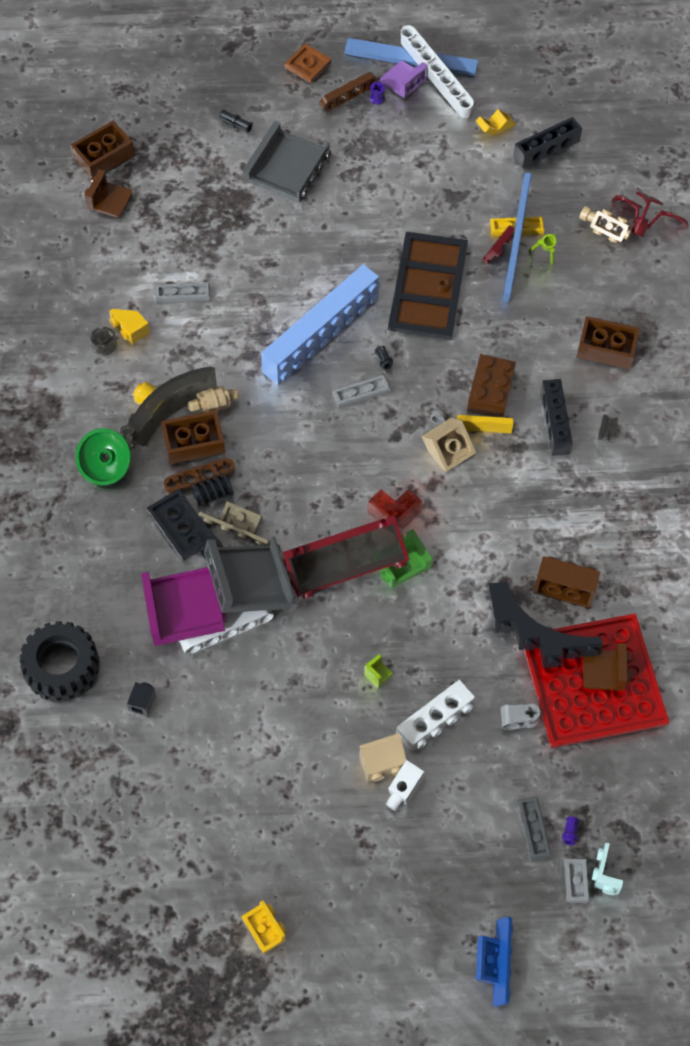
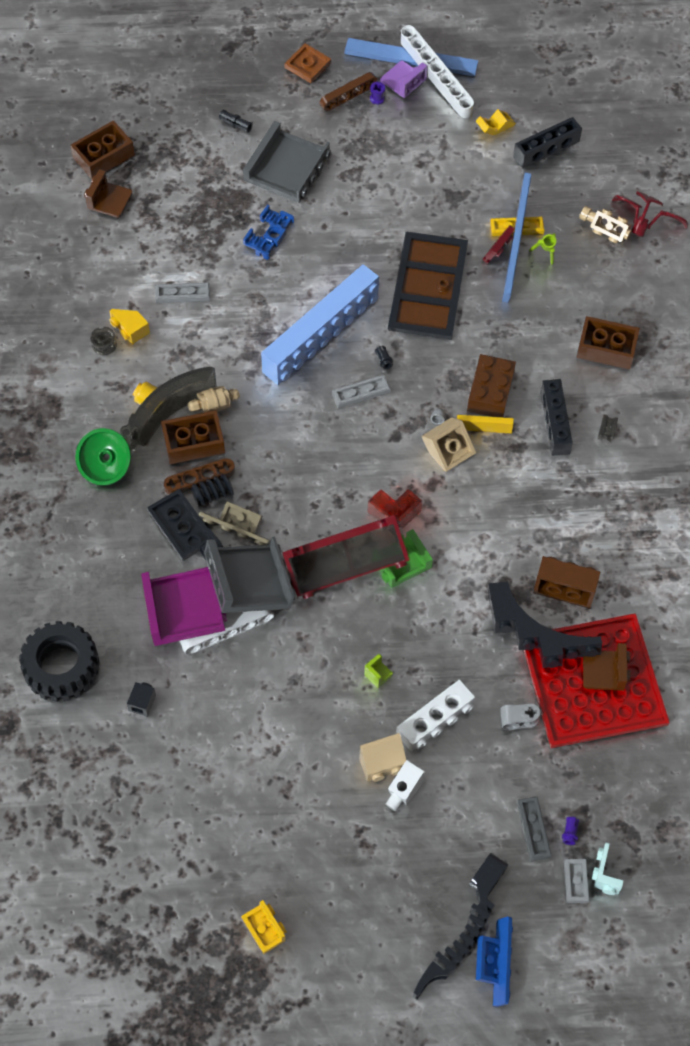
(277, 223): none -> blue piece
(483, 883): none -> black piece

